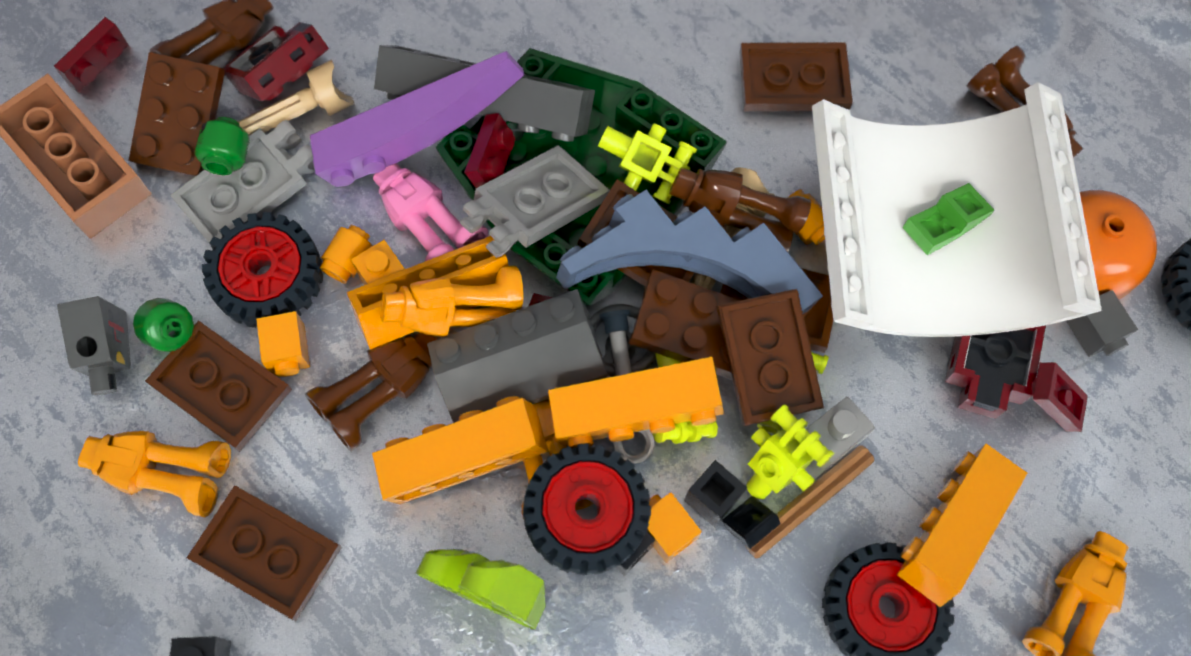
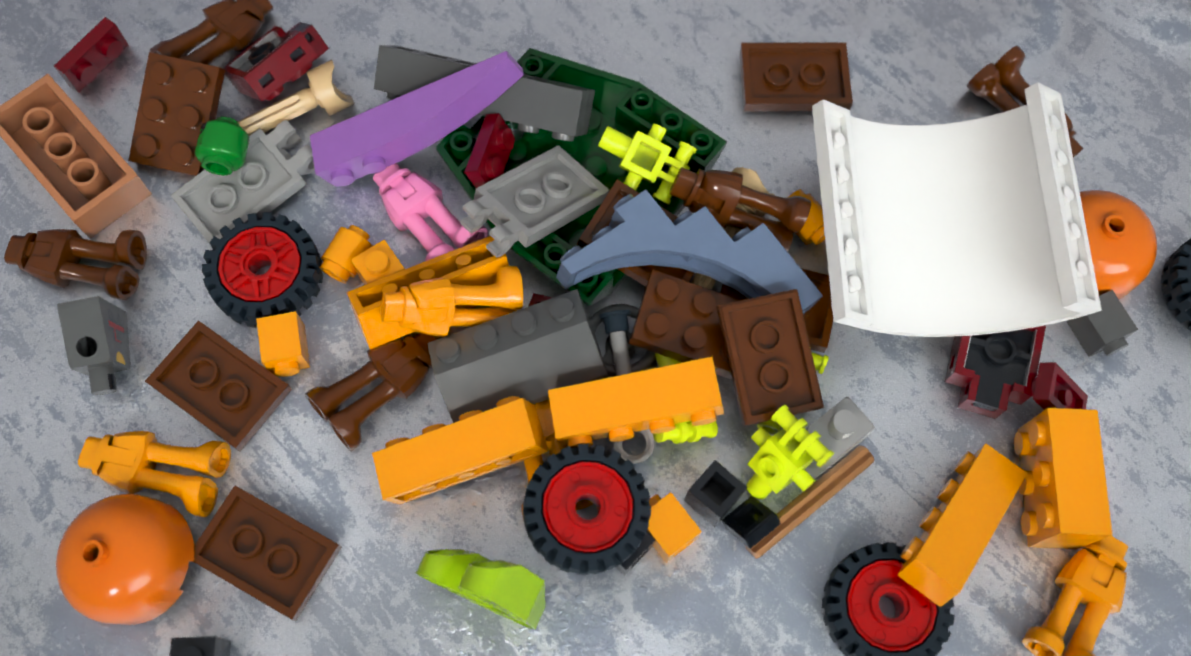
(57, 253): none -> reddish brown piece
(124, 559): none -> orange cylinder
(163, 324): green head -> none
(948, 219): bright green slope -> none
(1064, 479): none -> light orange brick

